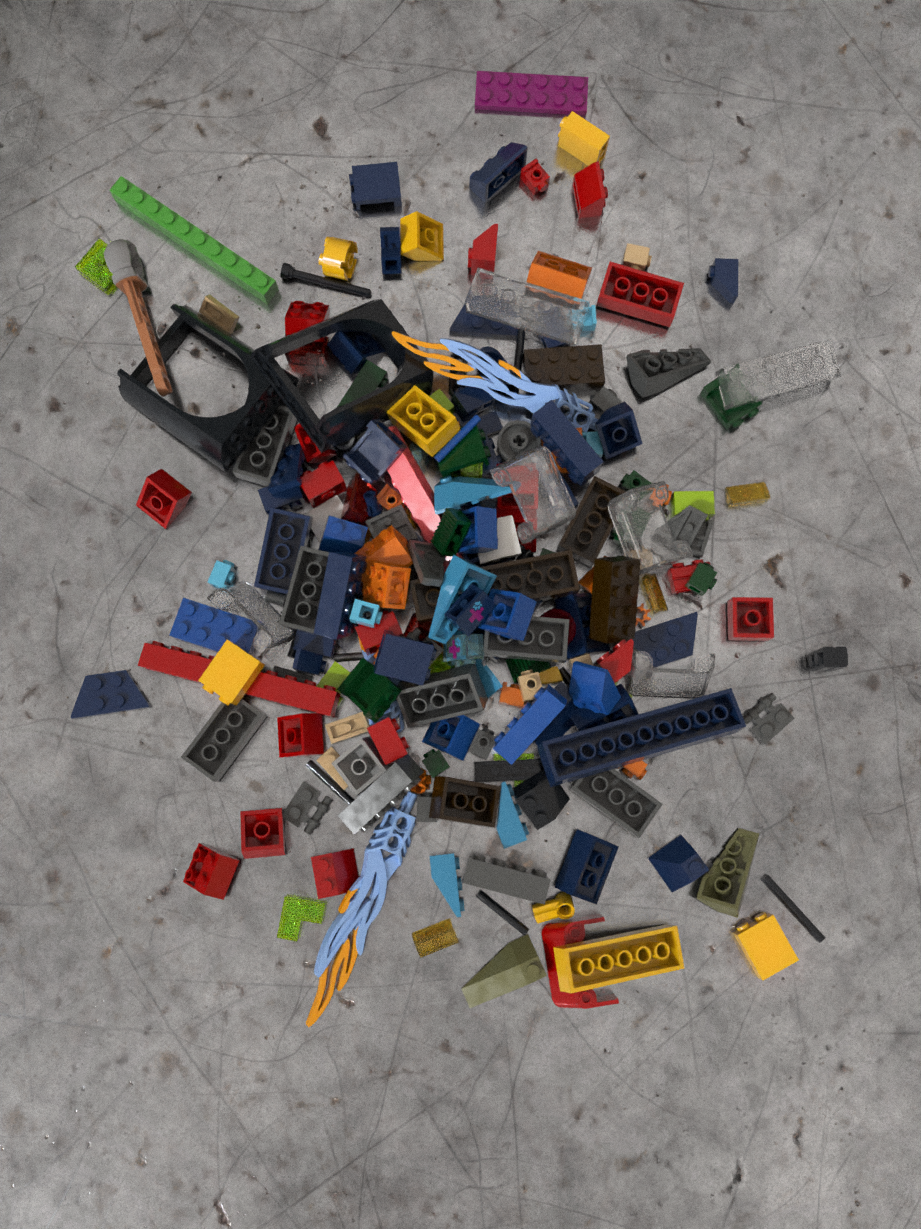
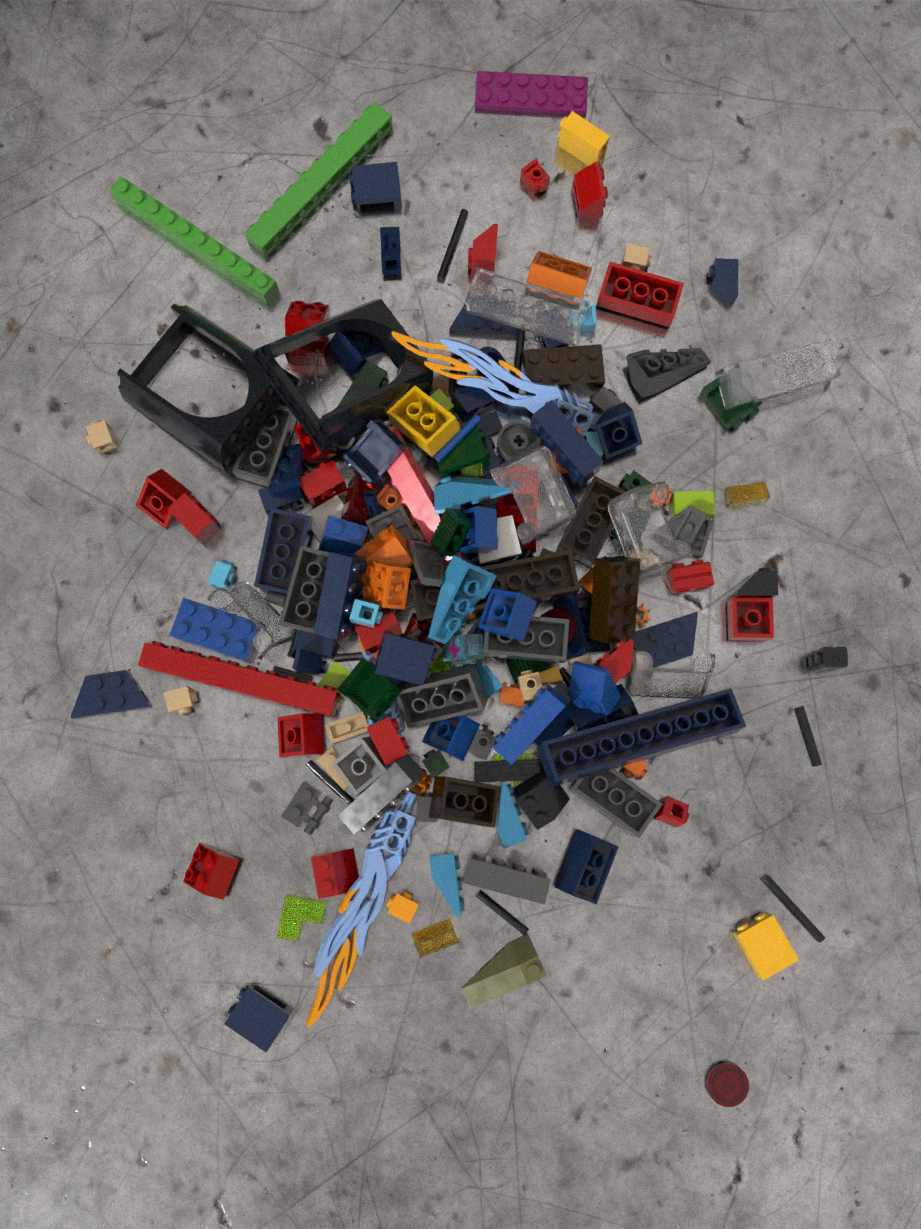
(94, 268): clear neon green plate -> none
(100, 436): none -> tan brick
(128, 276): nougat piece -> none
(181, 700): none -> tan brick
(193, 518): none -> red brick
(219, 313): tan plate -> none
(223, 738): dark grey brick -> none
(231, 673): yellow brick -> none
(256, 1018): none -> dark blue panel
(262, 833): red slope -> none
(288, 271): black piece -> none
(319, 179): none -> bright green brick
(338, 258): yellow brick -> none
(402, 906): none -> light orange brick
(421, 238): yellow slope -> none
(452, 244): none -> black bar
(470, 609): dark blue brick -> none
(498, 171): dark blue slope -> none
(554, 909): yellow piece -> none
(563, 933): red windscreen -> none
(618, 958): yellow brick -> none
(654, 593): clear yellow slope -> none
(678, 809): none -> red brick
(678, 863): dark blue slope -> none
(701, 578): dark green brick -> none
(727, 879): olive wedge -> none
(727, 1084): none -> dark red tile
(760, 584): none -> black slope
(772, 723): dark grey plate -> none
(808, 736): none -> black bar

